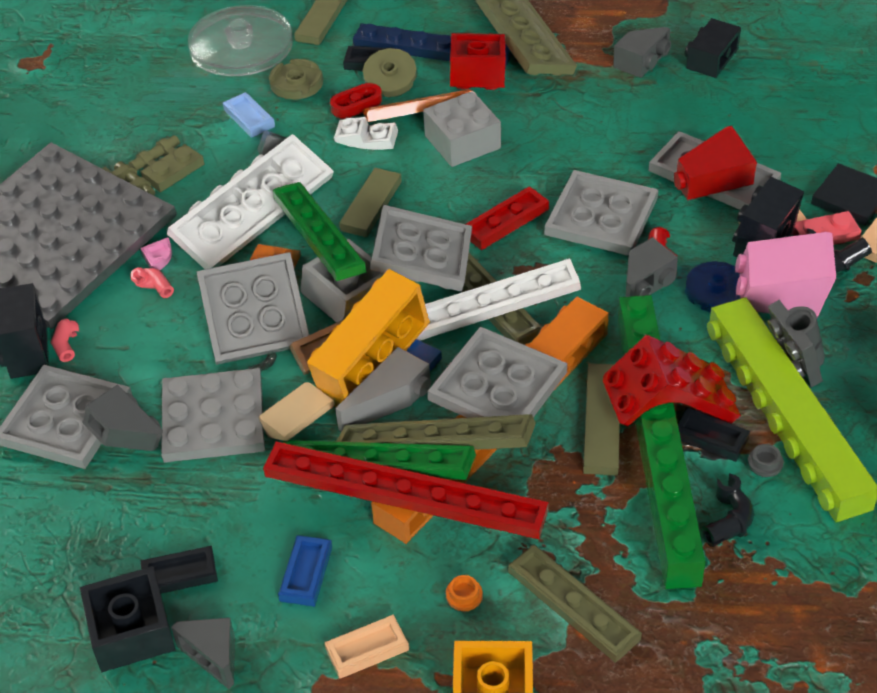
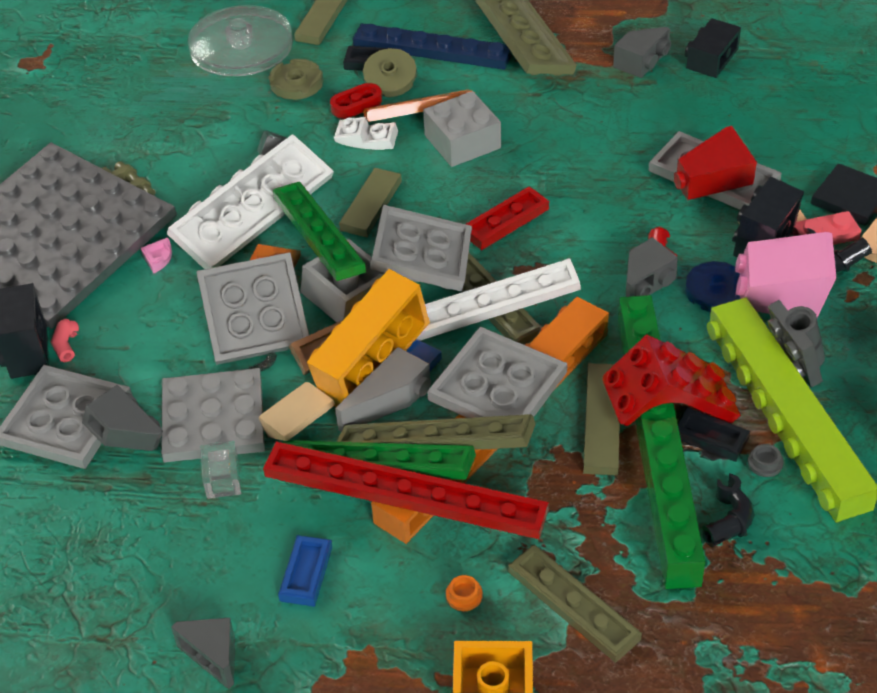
(126, 619): black brick -> none
(152, 279): coral arm -> none
(172, 167): olive plate -> none
(183, 569): black tile -> none
(220, 469): none -> clear brick
(248, 114): light blue tile -> none
(366, 646): light nougat tile -> none
(477, 60): red slope -> none
(601, 212): light grey plate -> none

